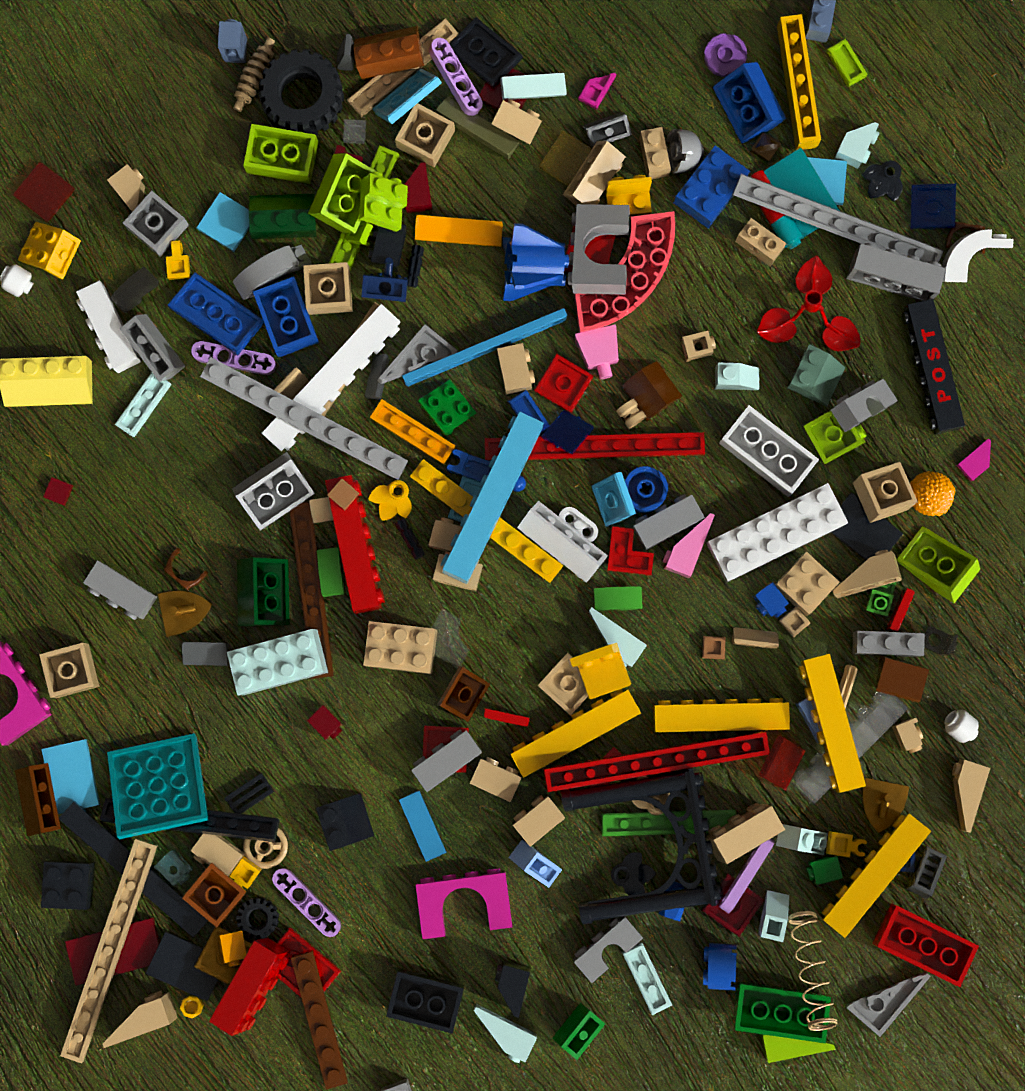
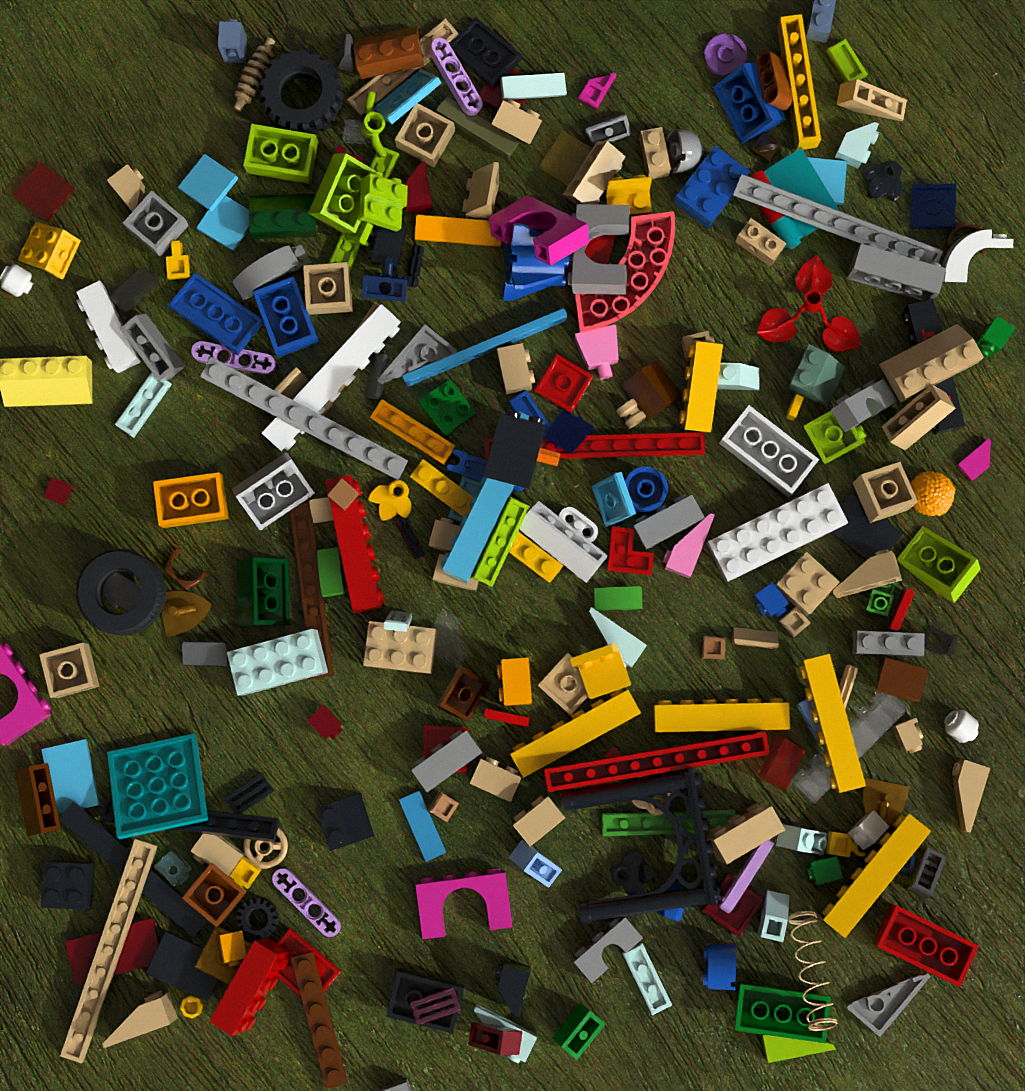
(91, 584): none -> black tyre
(190, 500): none -> light orange brick
(208, 182): none -> medium azure tile
(378, 119): none -> lime piece
(398, 621): none -> light aqua tile
(416, 1012): none -> clear pink tile
(443, 806): none -> medium nougat tile
(483, 192): none -> tan slope
(495, 1038): none -> dark red slope
(500, 541): none -> lime tile
(516, 682): none -> light orange brick
(517, 450): none -> black piece
(563, 235): none -> dark pink arch
(701, 385): none -> yellow brick
(774, 80): none -> dark orange beam
(794, 407): none -> yellow tile
(868, 830): none -> white brick
(871, 100): none -> tan slope
(918, 417): none -> tan brick
(931, 362): none -> tan slope
(994, 337): none -> green brick

